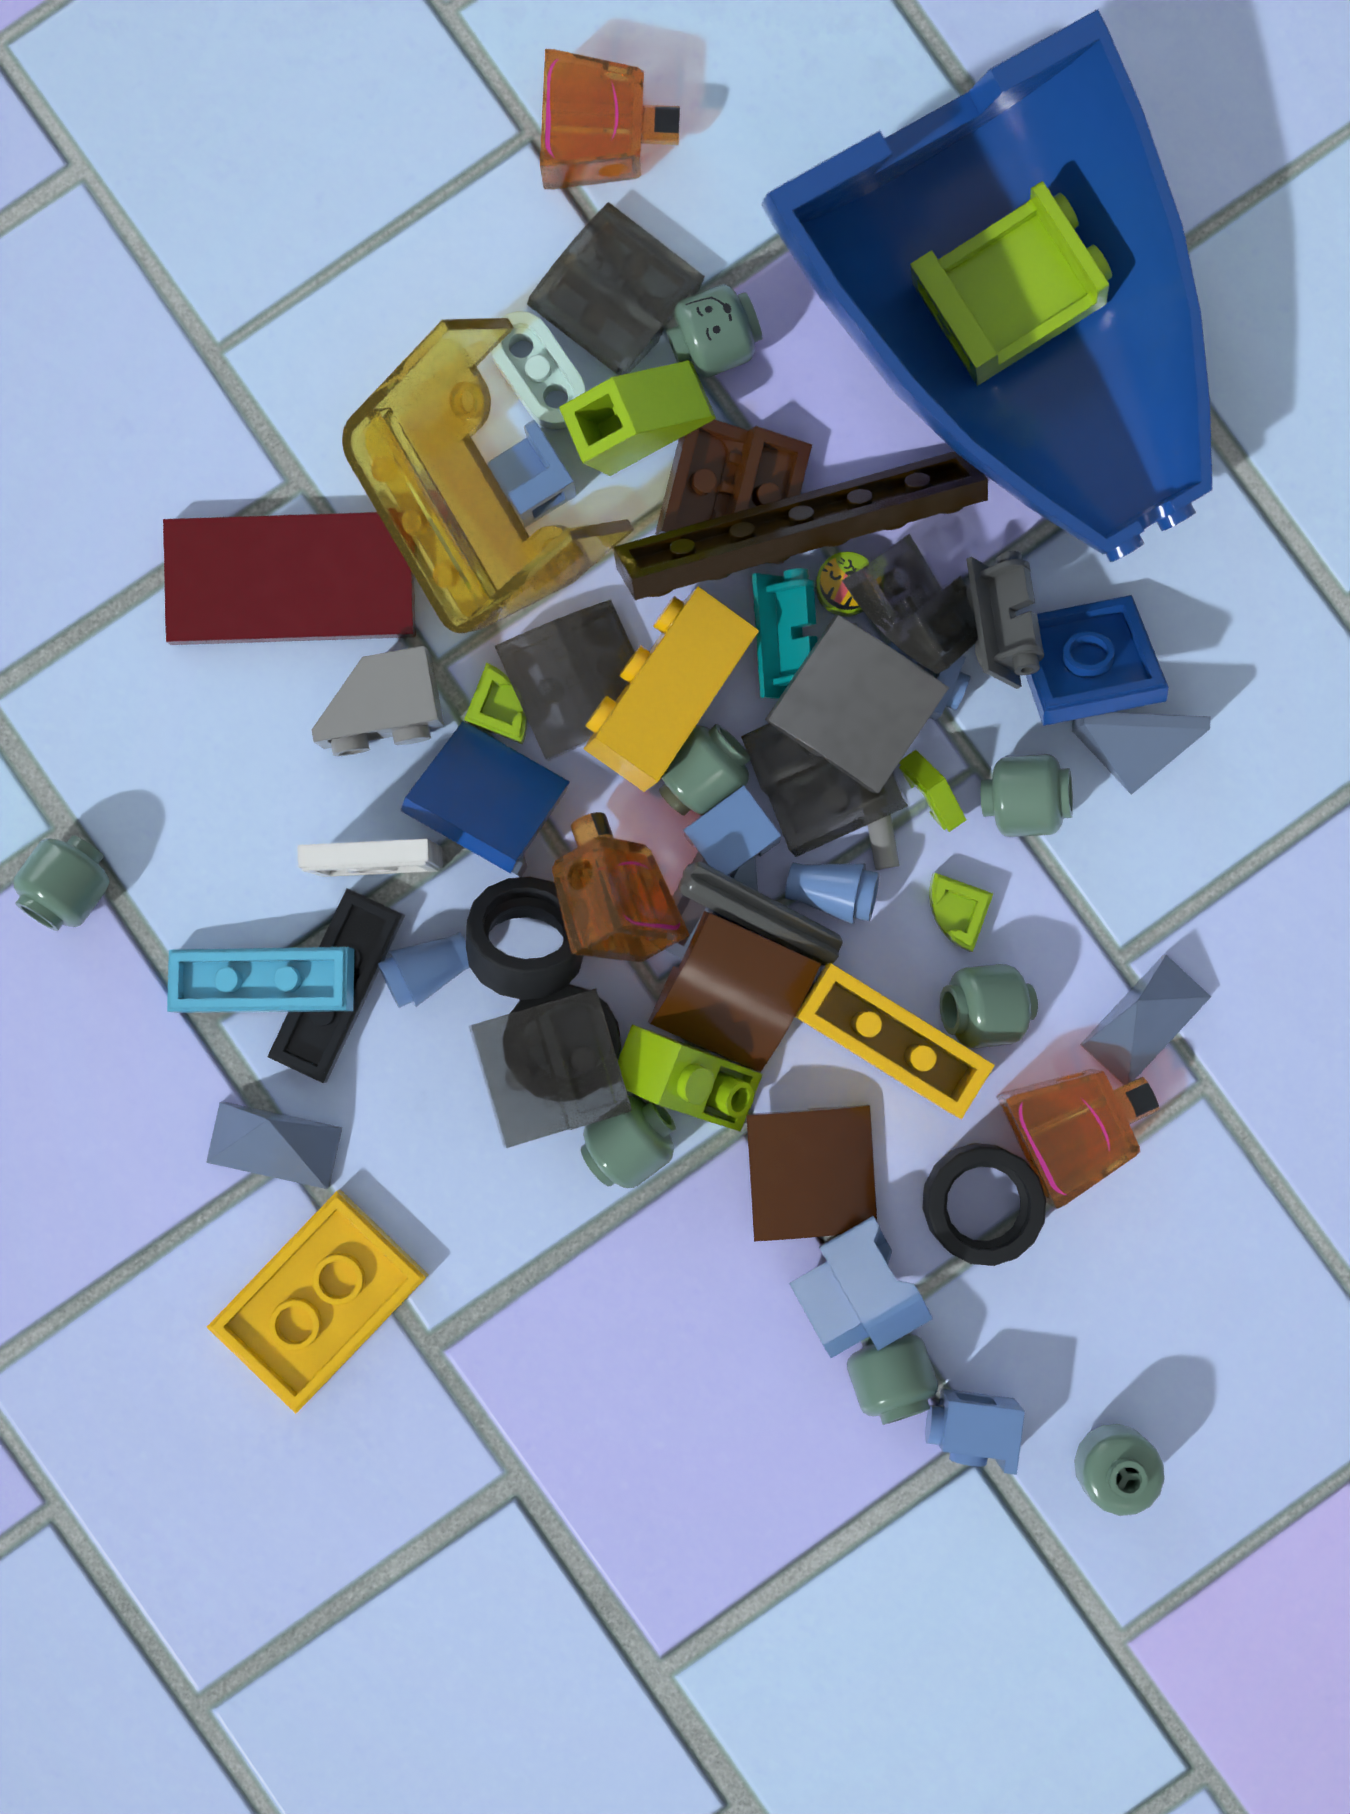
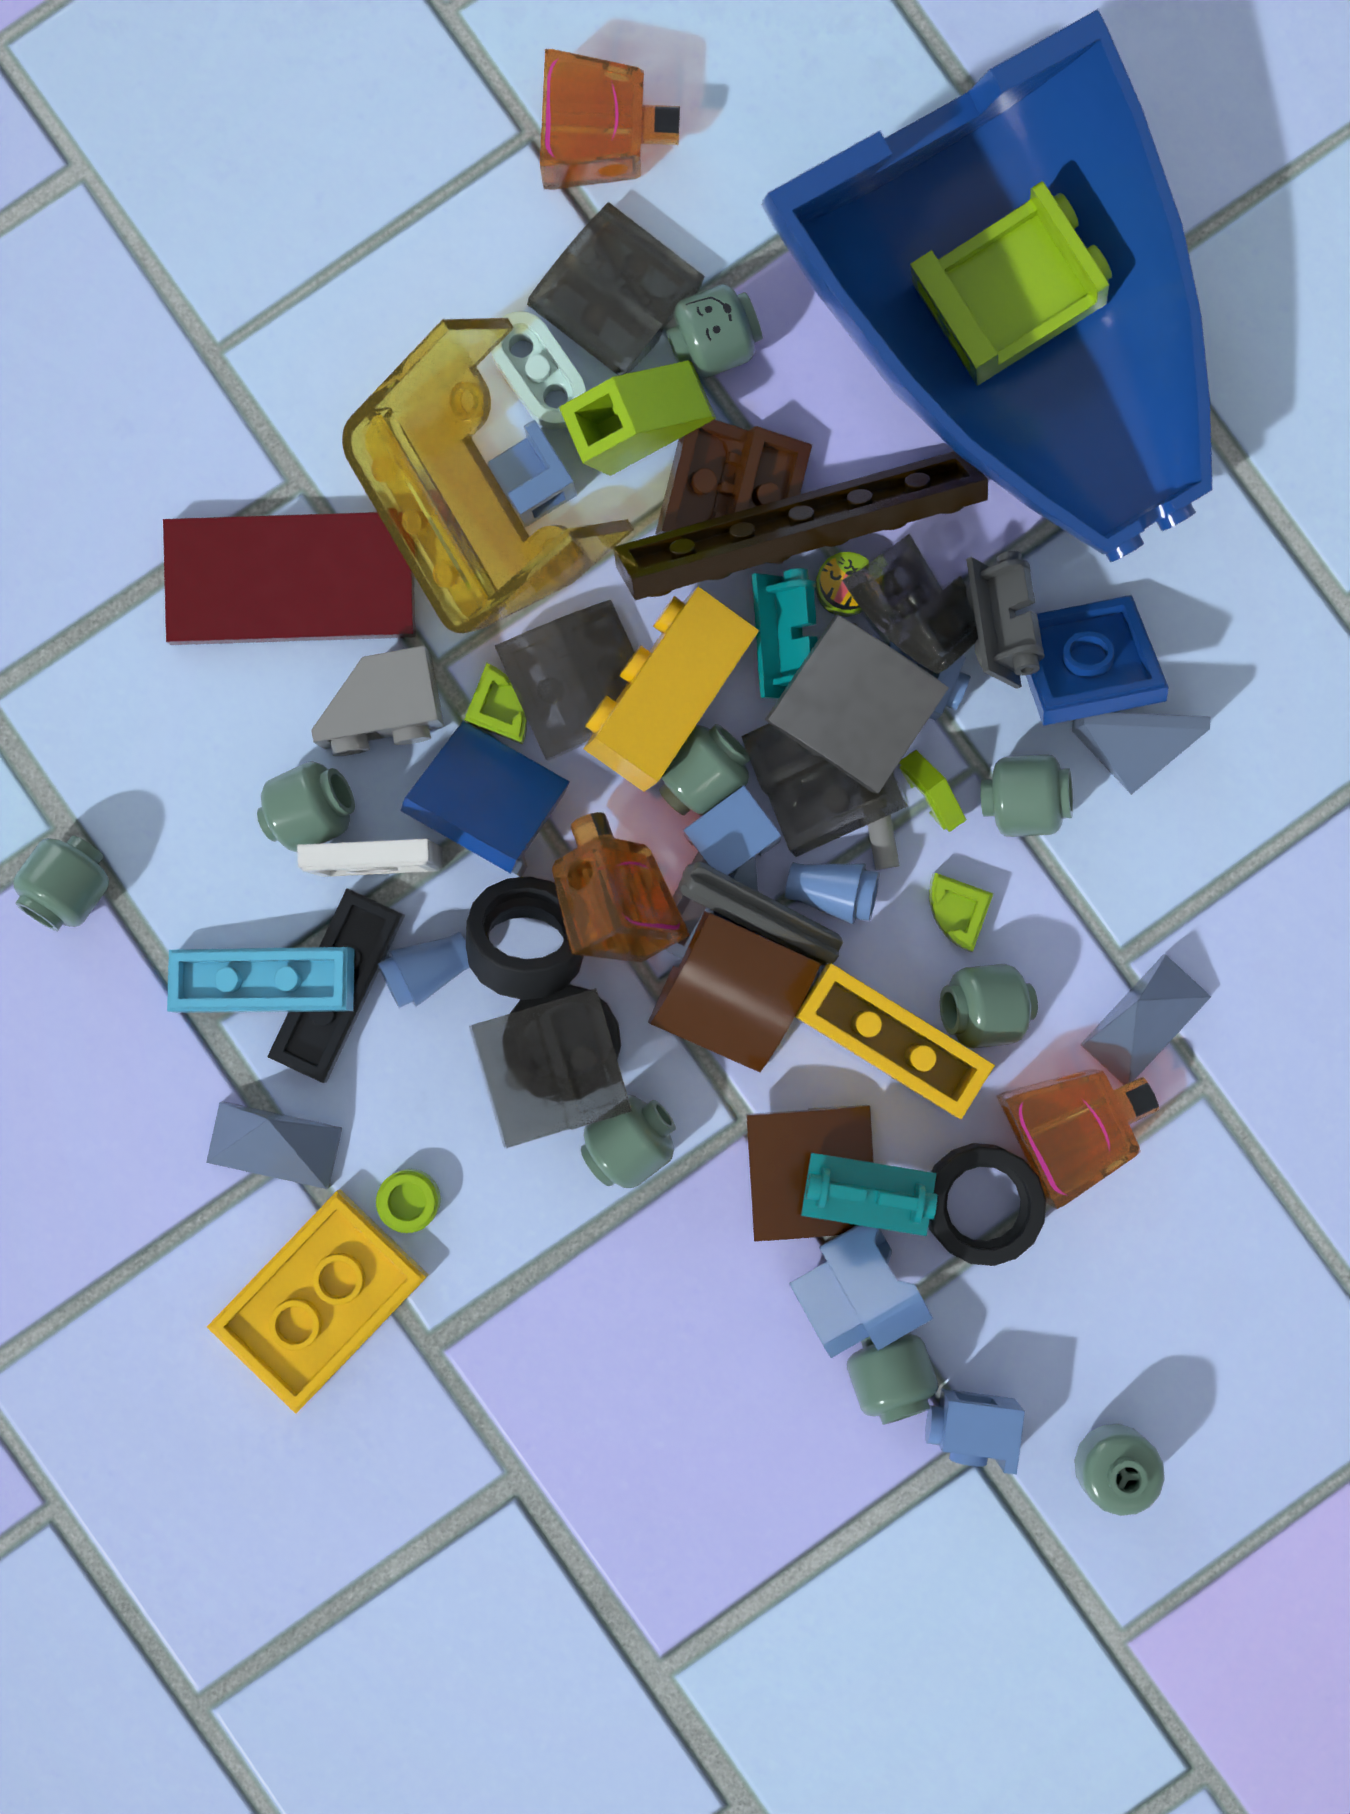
(305, 806): none -> sand green head
(408, 1200): none -> lime tile
(687, 1078): lime slope -> none
(869, 1194): none -> teal hinge

